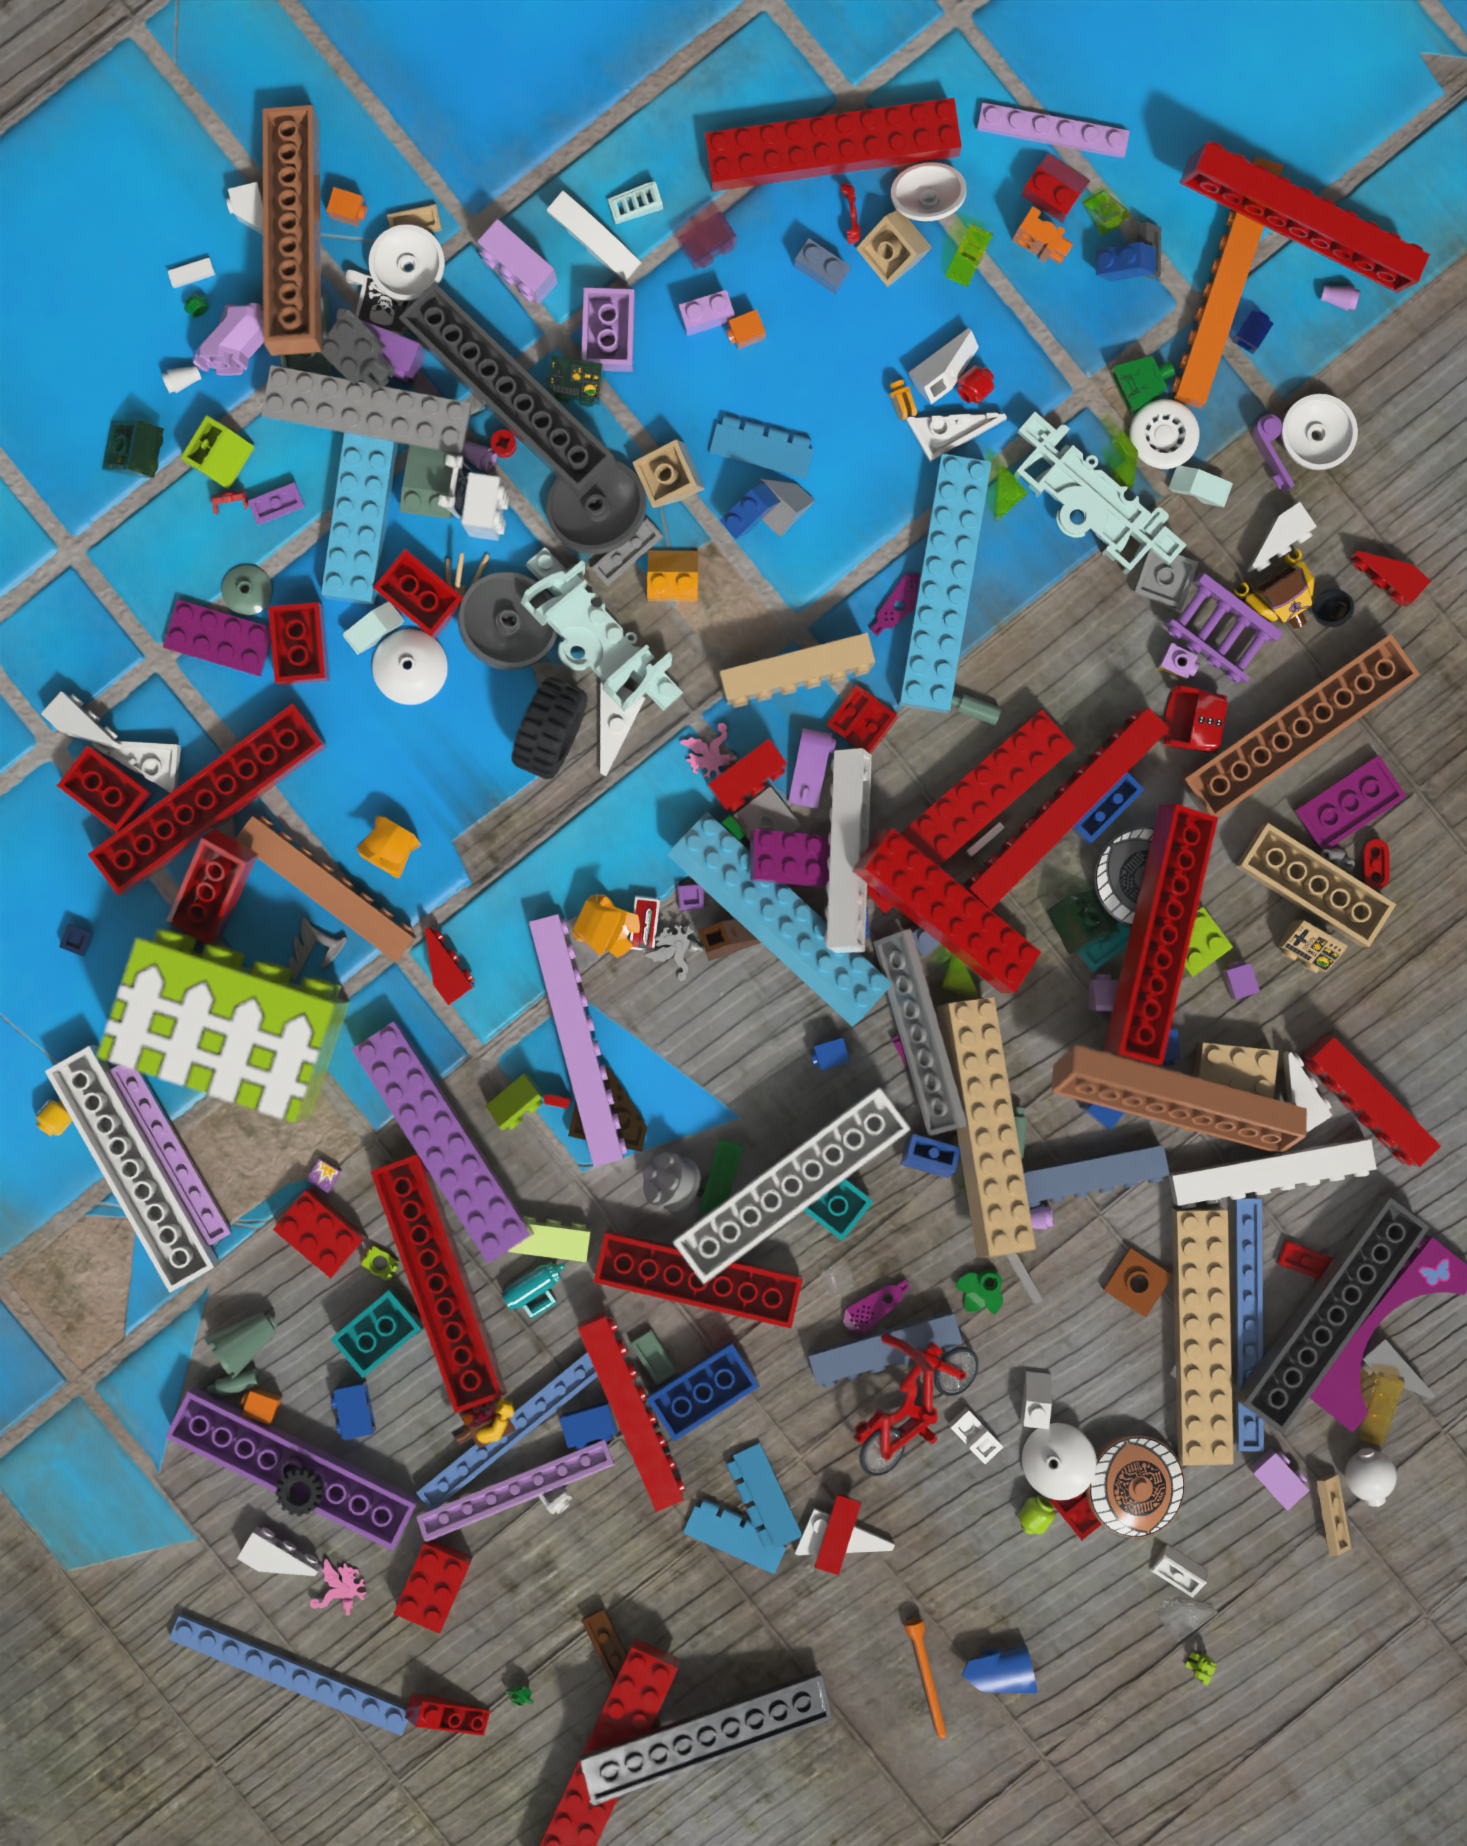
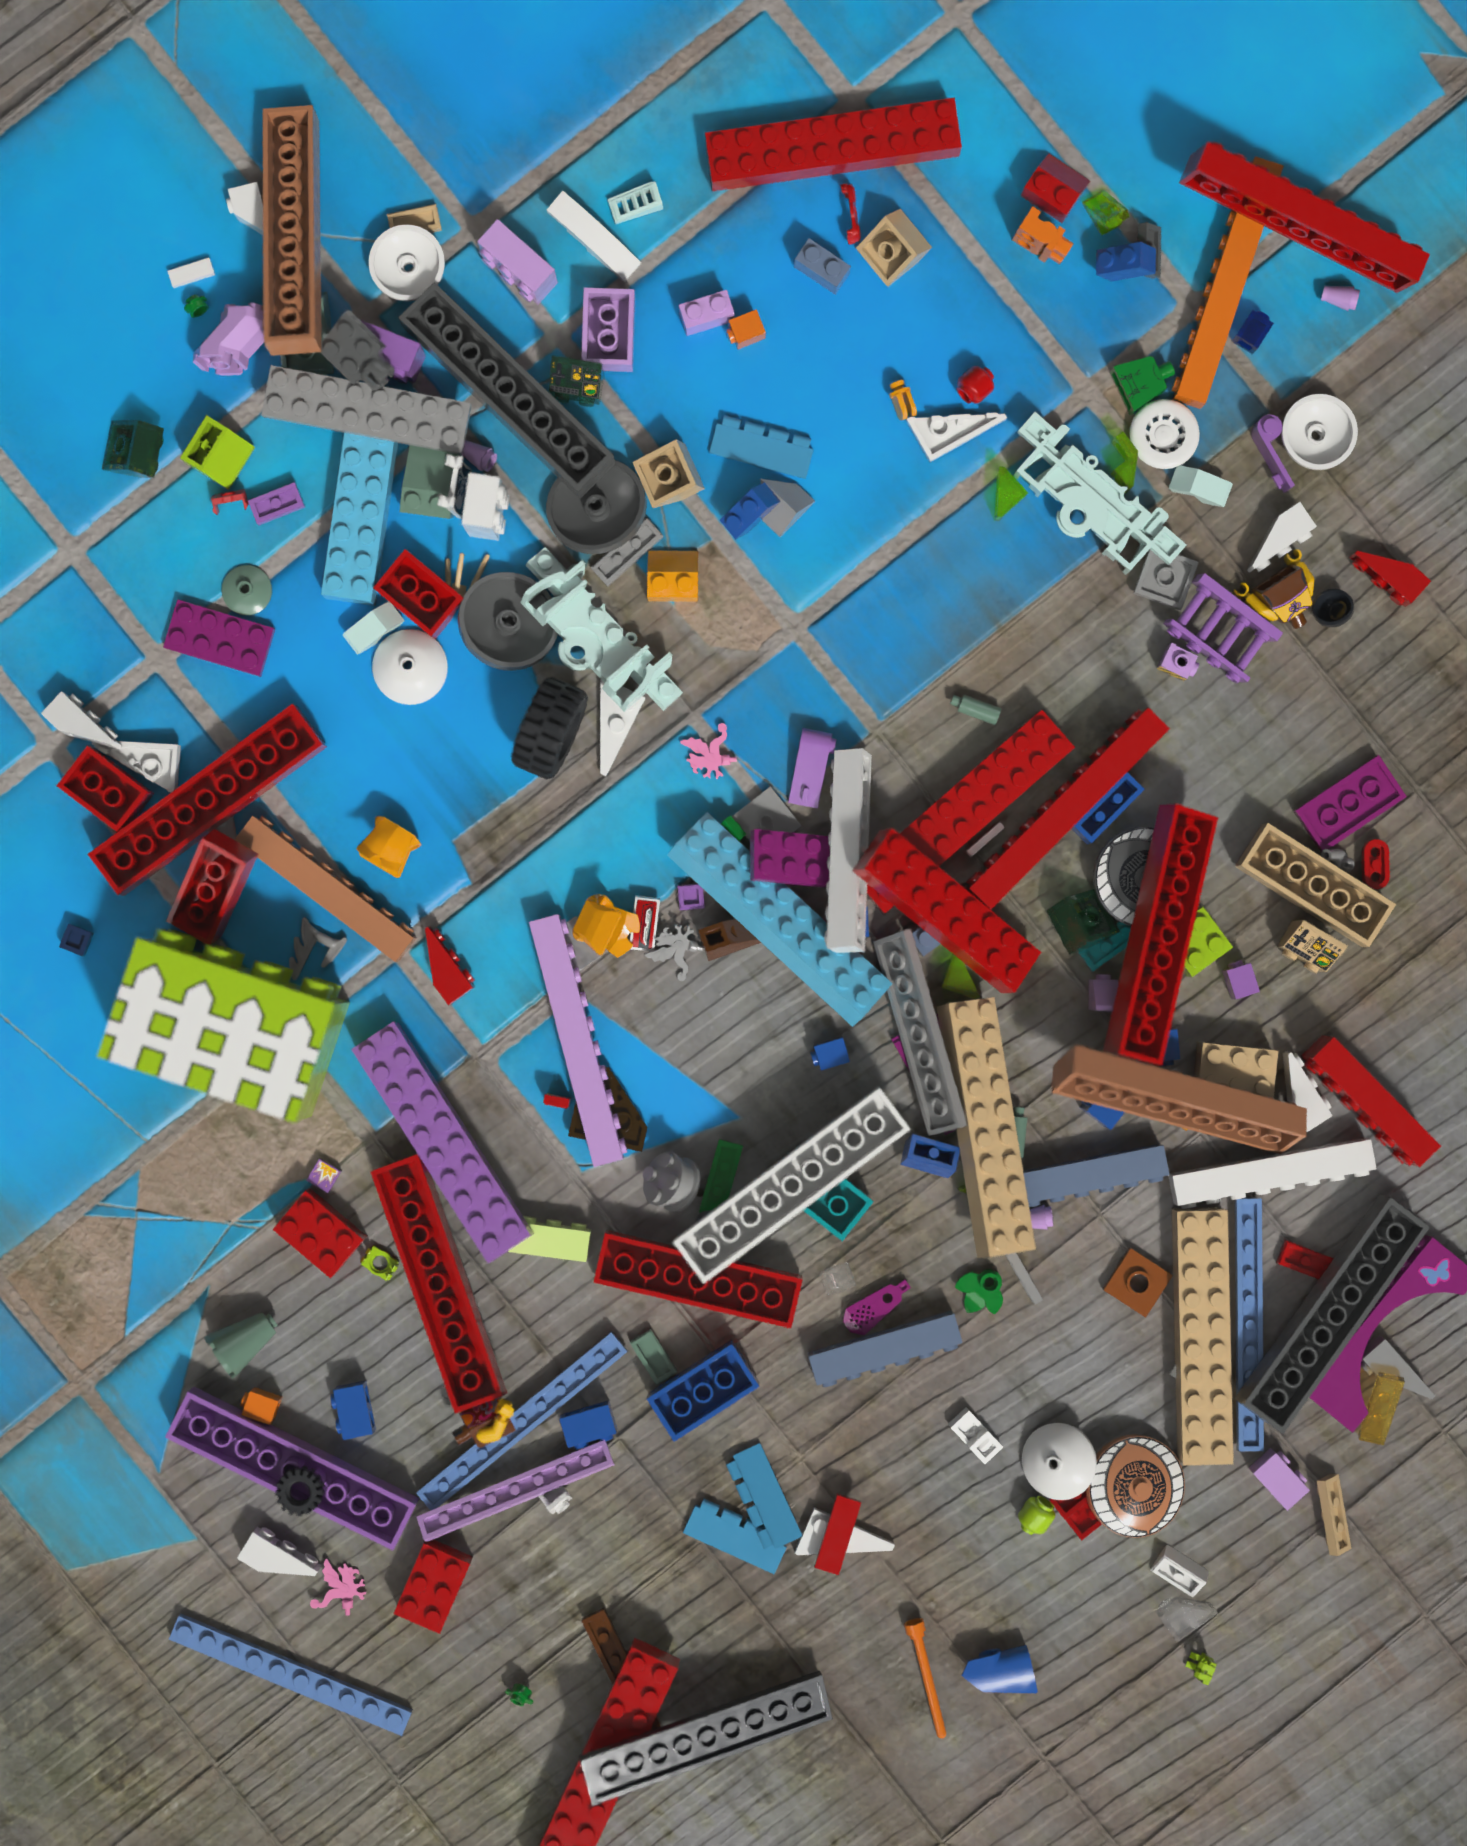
(53, 1118): yellow head -> none
(132, 1168): white brick -> none
(171, 1153): lavender plate -> none
(180, 378): white cone -> none
(242, 1382): sand green cylinder -> none
(299, 643): red brick -> none
(347, 207): orange brick -> none
(376, 306): flag -> none
(377, 1332): teal brick -> none
(446, 1714): red slope -> none
(505, 448): red wheel -> none
(514, 1101): lime slope -> none
(532, 1286): teal piece -> none
(630, 1411): red brick -> none
(707, 241): clear pink brick -> none
(748, 776): red brick -> none
(797, 669): tan brick -> none
(862, 720): red slope -> none
(901, 593): magenta piece -> none
(928, 191): white dish -> none
(943, 368): white slope -> none
(944, 583): medium azure brick -> none
(952, 1376): red piece -> none
(969, 255): clear neon green slope -> none
(1036, 1400): white slope -> none
(1053, 130): lavender plate -> none
(1194, 720): red piece -> none
(1300, 727): nougat brick -> none
(1370, 1476): white brick -> none

